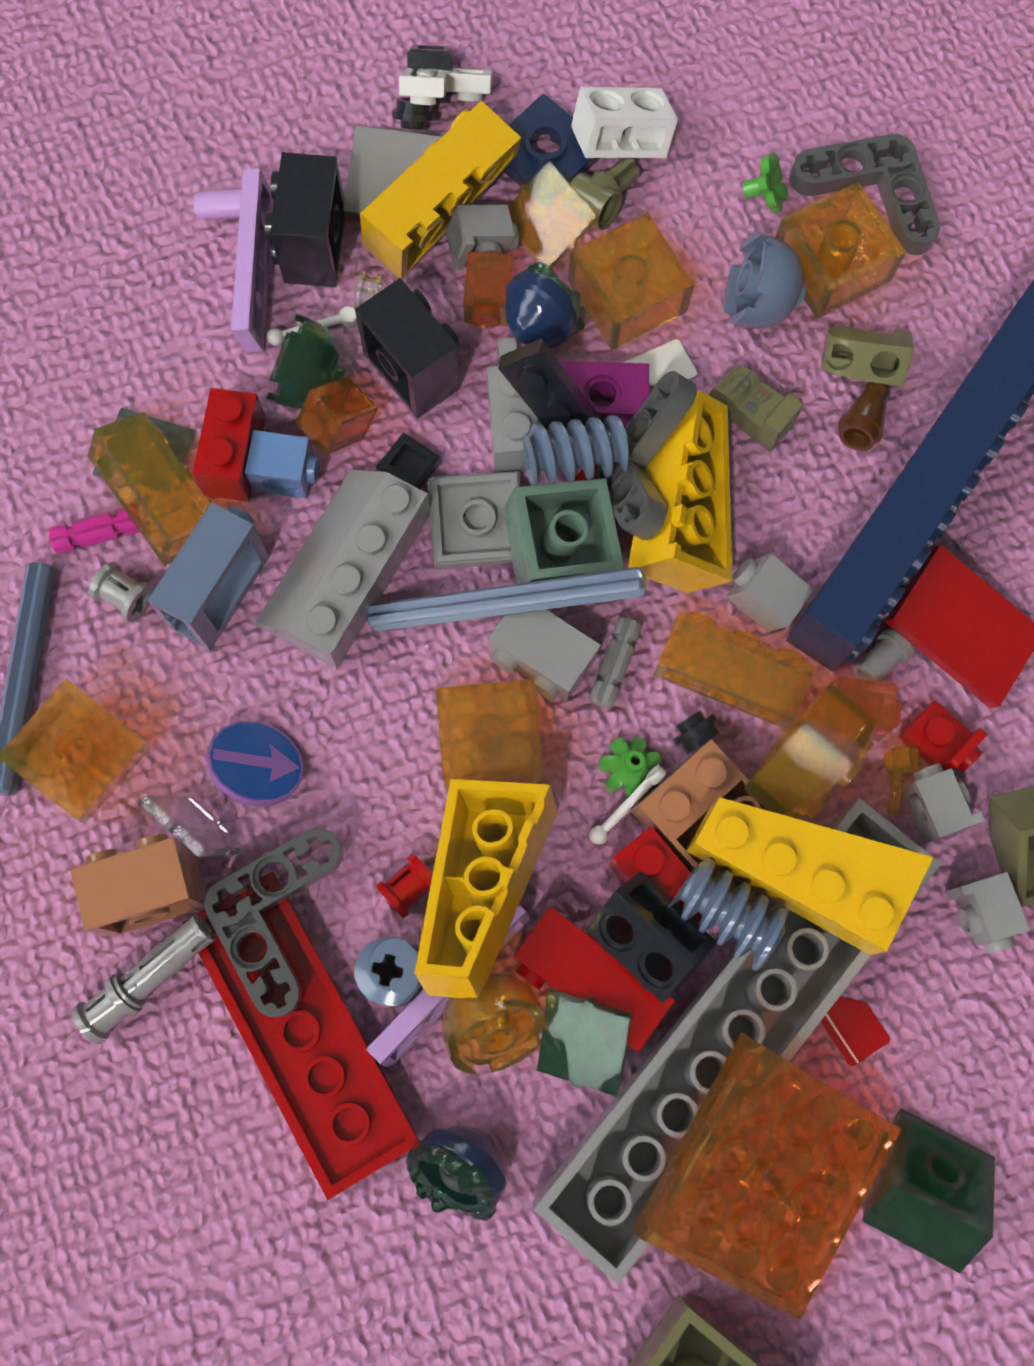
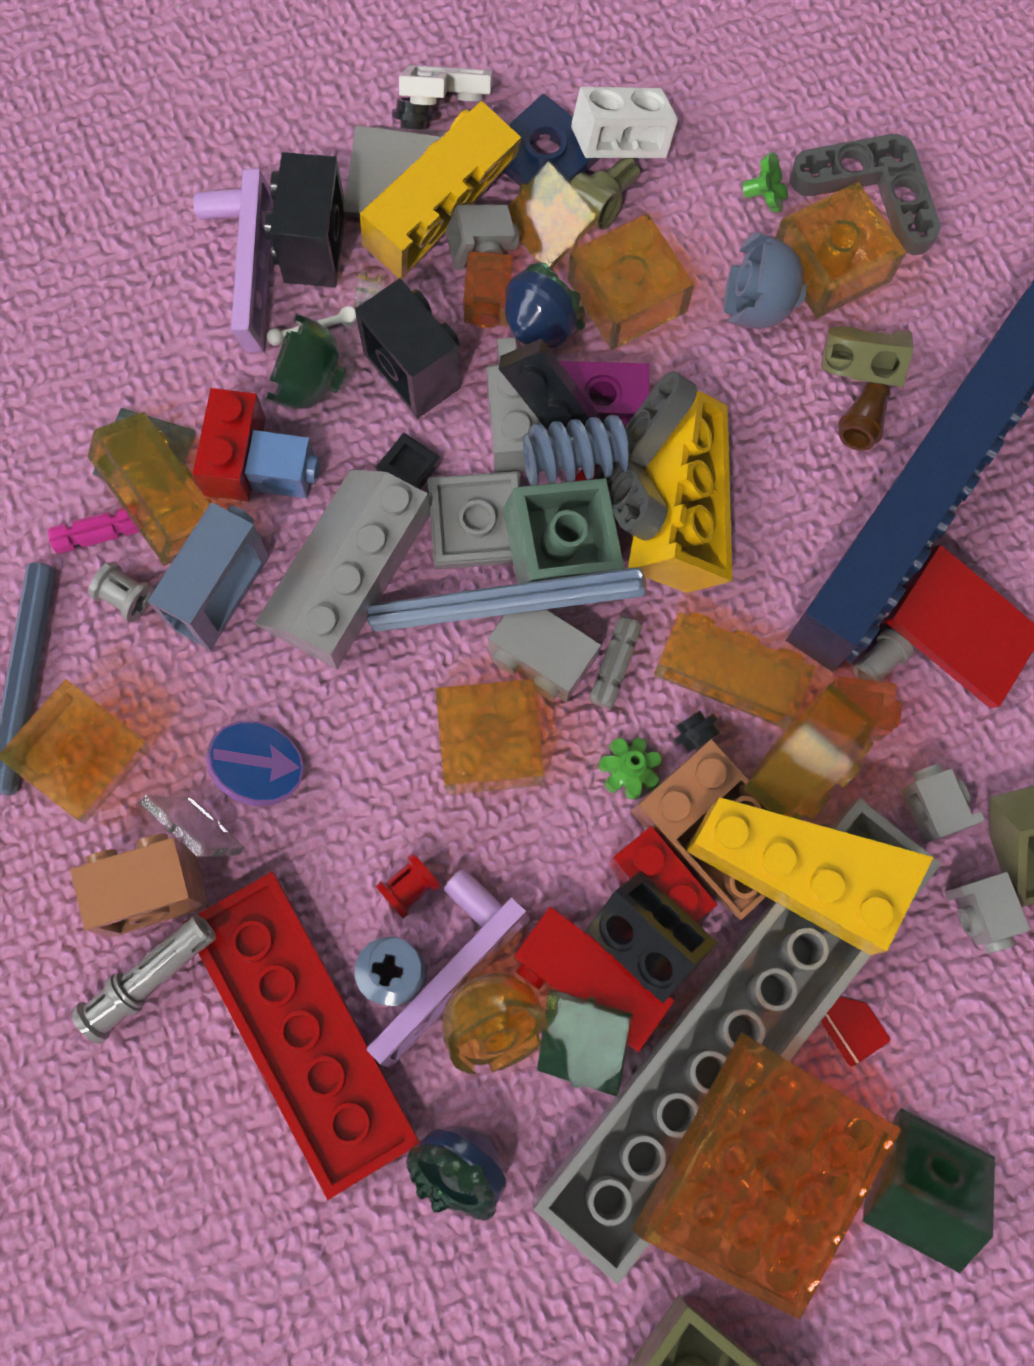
(251, 919): dark grey beam -> none
(336, 415): clear orange brick -> none
(430, 57): black tile -> none
(478, 879): yellow wedge -> none
(599, 834): white hinge -> none
(666, 359): white sticker -> none
(731, 912): sand blue piece -> none
(756, 406): olive leg -> none
(769, 592): light grey brick -> none
(897, 762): clear yellow hand -> none
(943, 739): red bracket -> none

